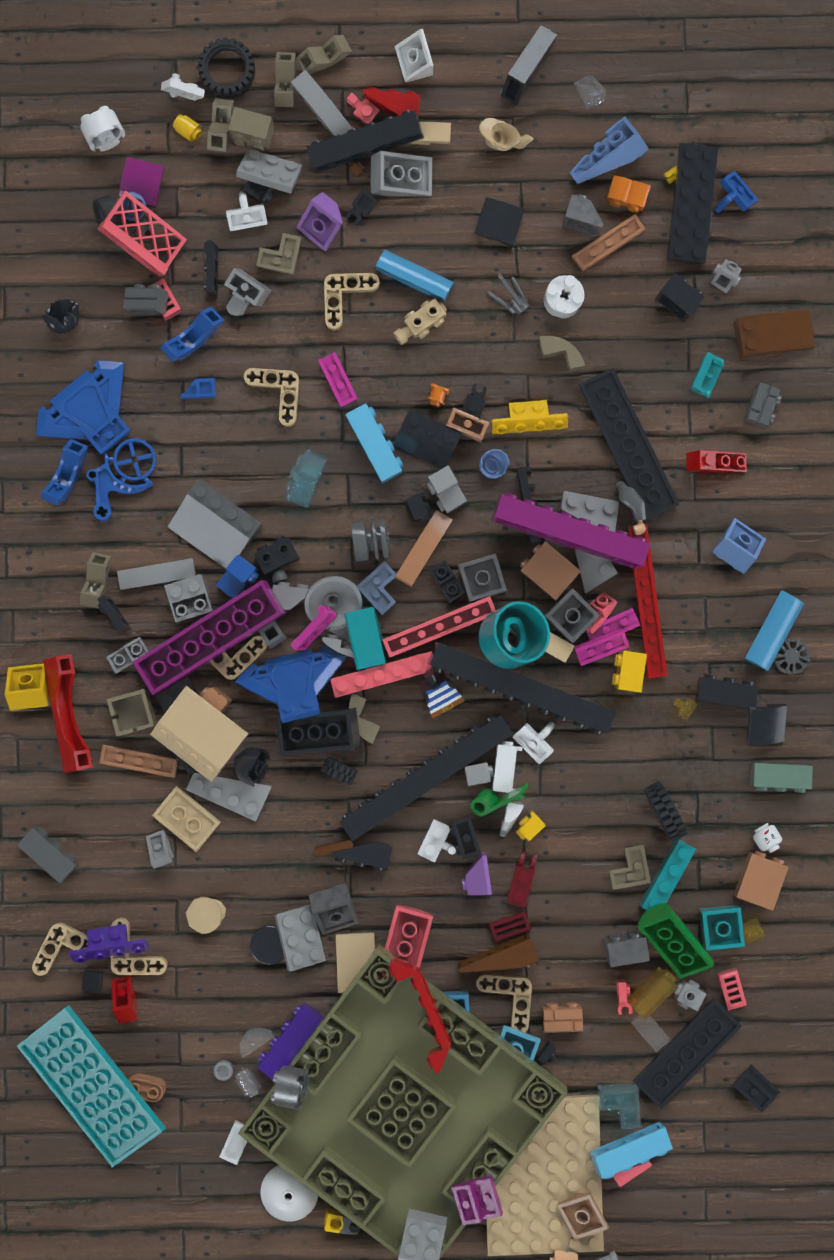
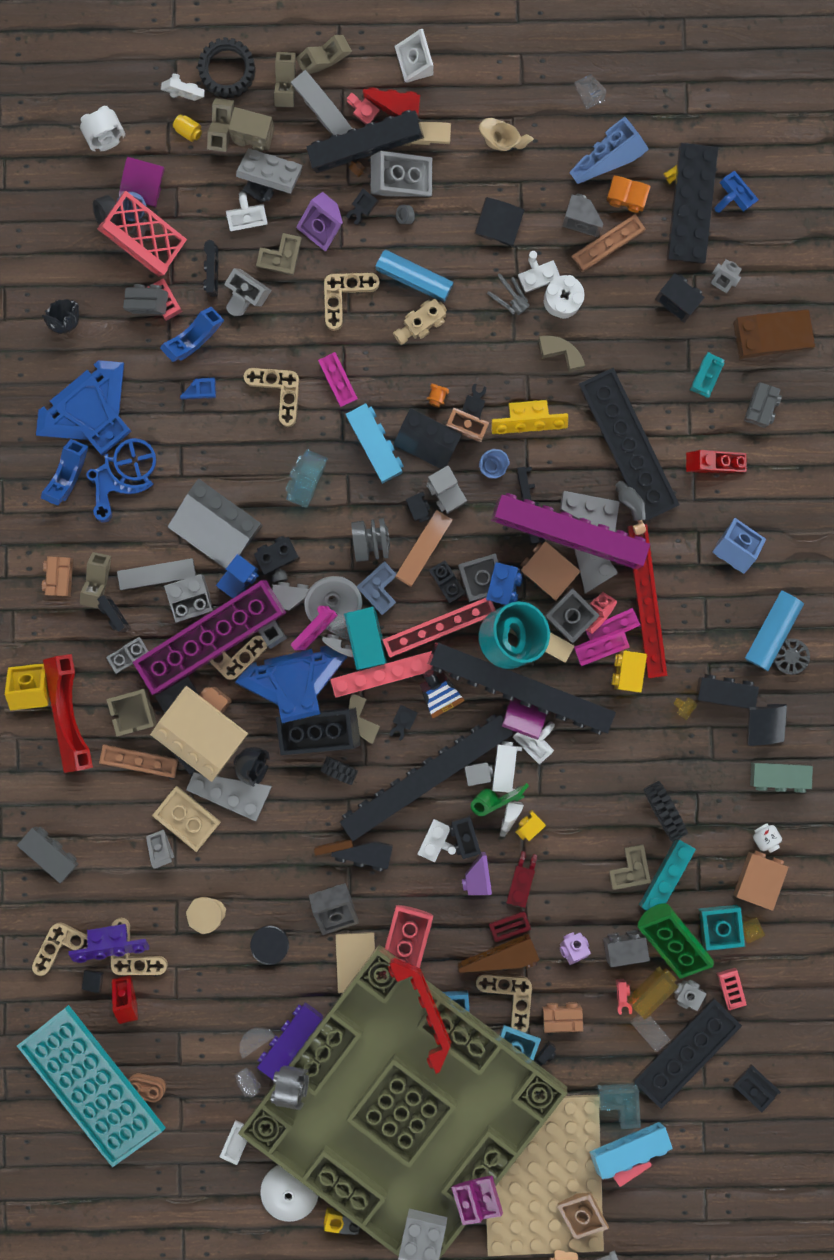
(58, 576): none -> nougat brick
(223, 1070): light grey tile -> none
(299, 938): light grey plate -> none
(404, 719): none -> black plate
(405, 214): none -> dark grey tile
(504, 584): none -> blue bracket
(524, 719): none -> magenta slope
(528, 64): slope -> none
(538, 275): none -> white plate
(574, 947): none -> lavender brick

